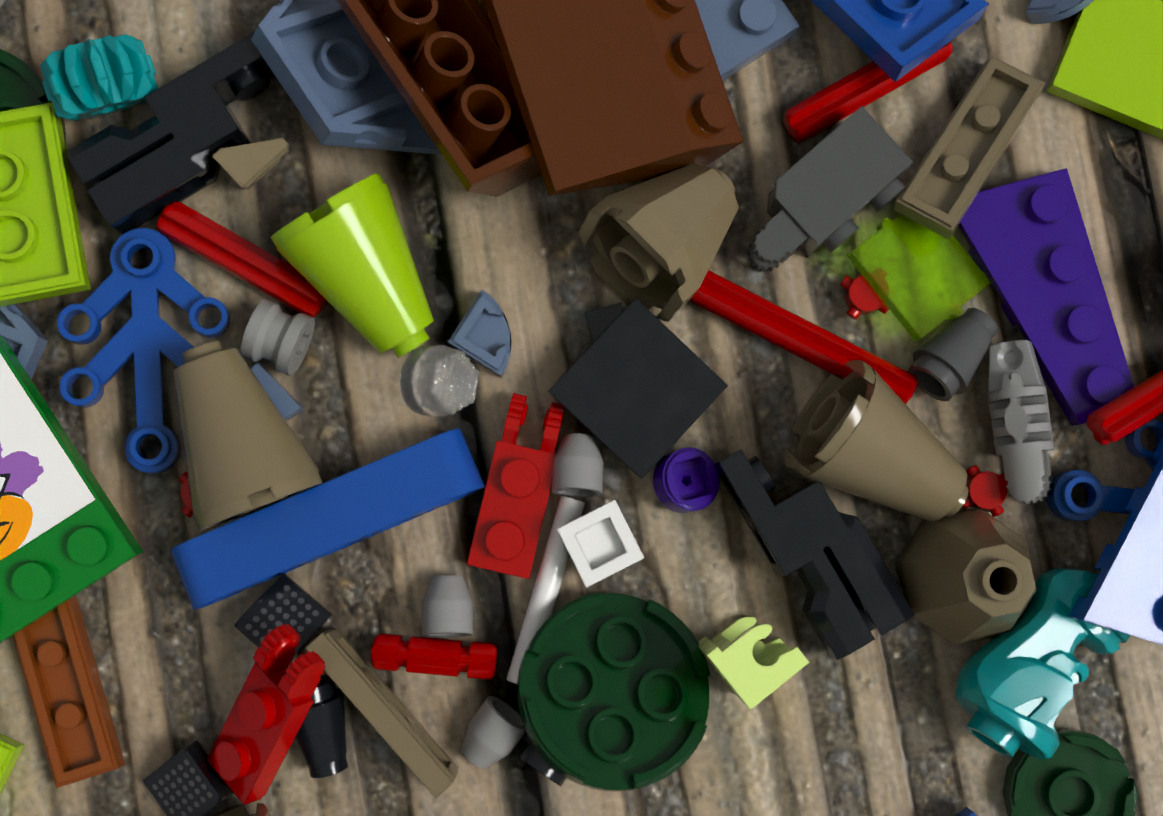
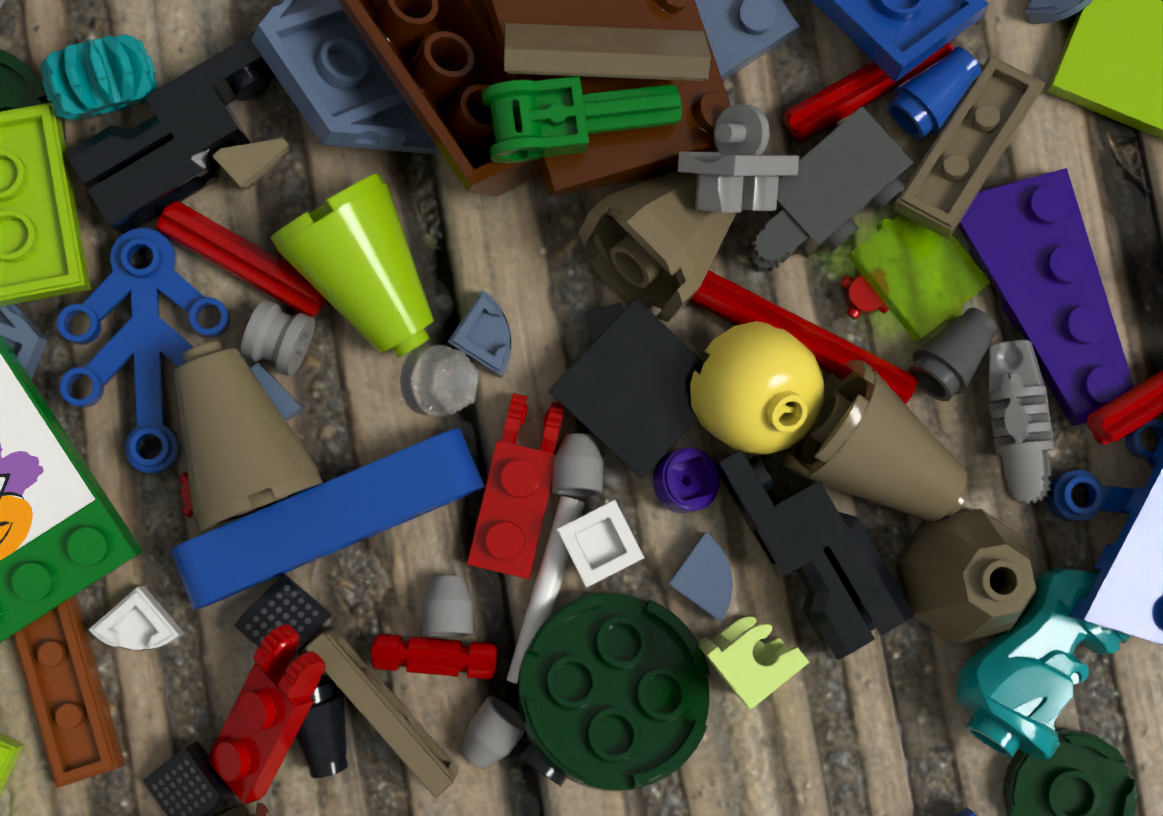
(137, 623): none -> white tile
(558, 118): none -> green connector
(606, 52): none -> dark tan tile
(705, 577): none -> sand blue tile
(738, 173): none -> light grey hips
(758, 389): none -> light yellow cylinder
(931, 95): none -> blue cone
(986, 490): red piece -> none

